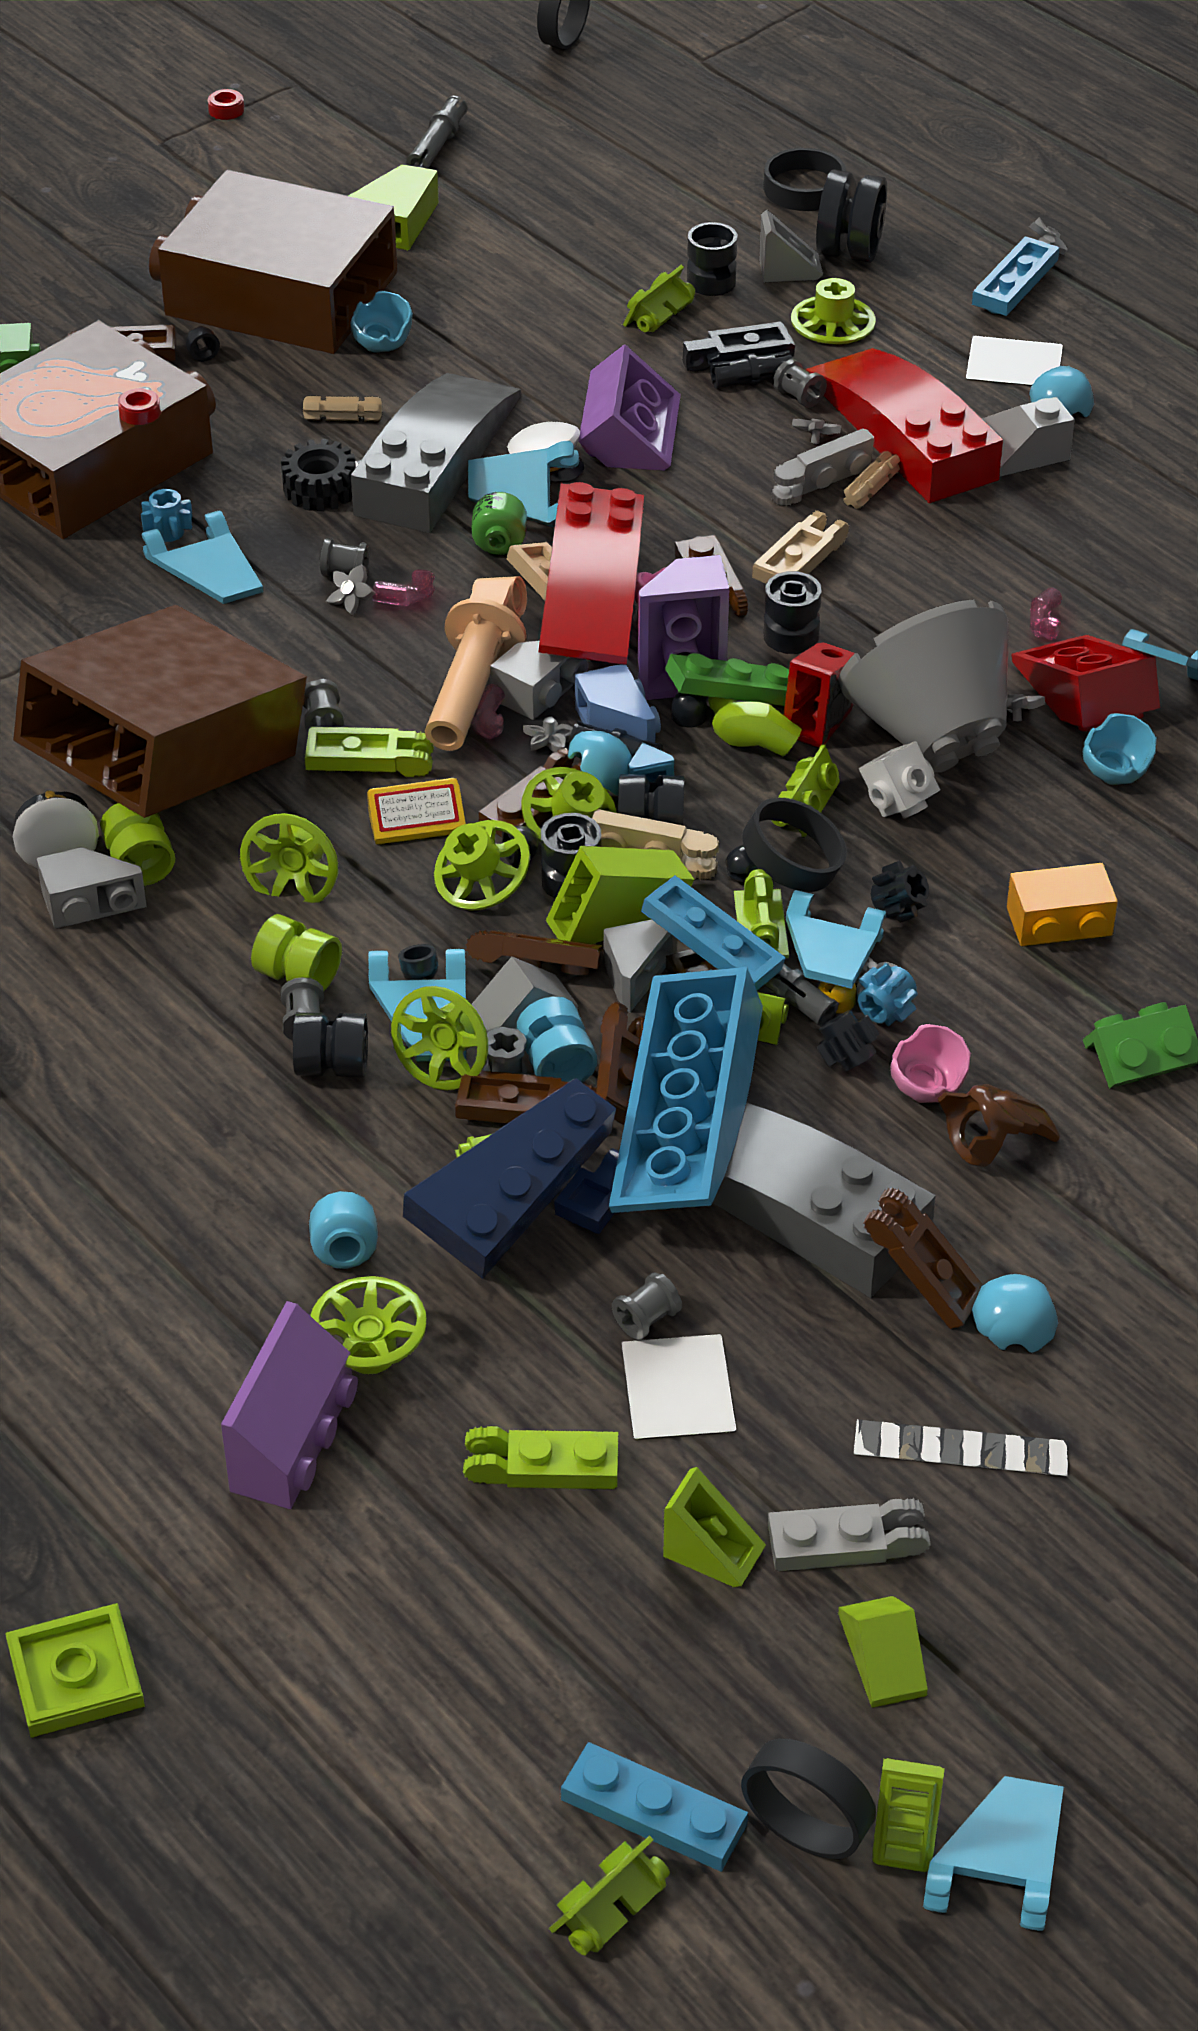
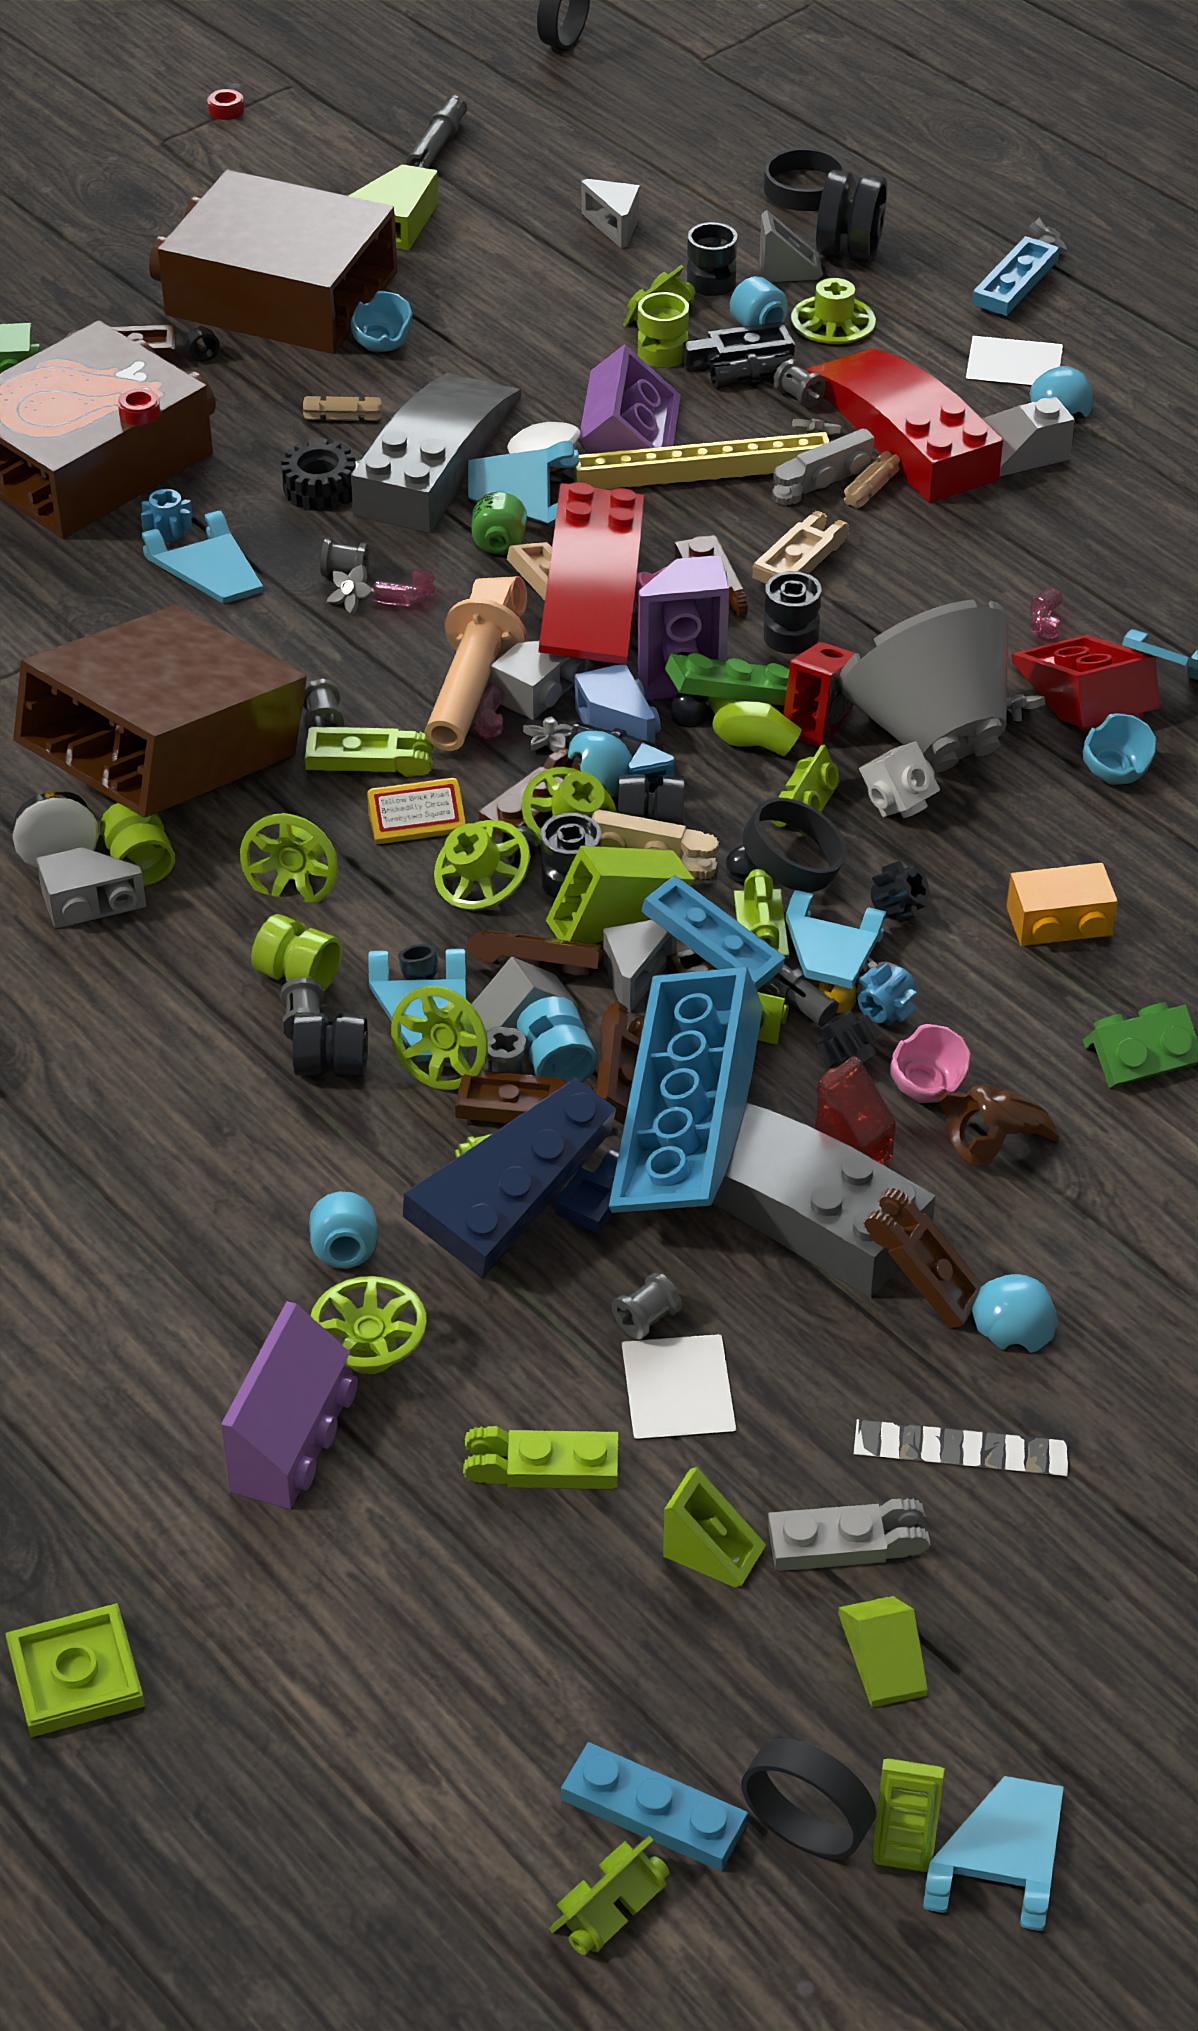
(612, 208): none -> light grey slope
(662, 329): none -> lime wheel
(692, 461): none -> light yellow piece
(758, 302): none -> medium azure head
(855, 1111): none -> clear red slope

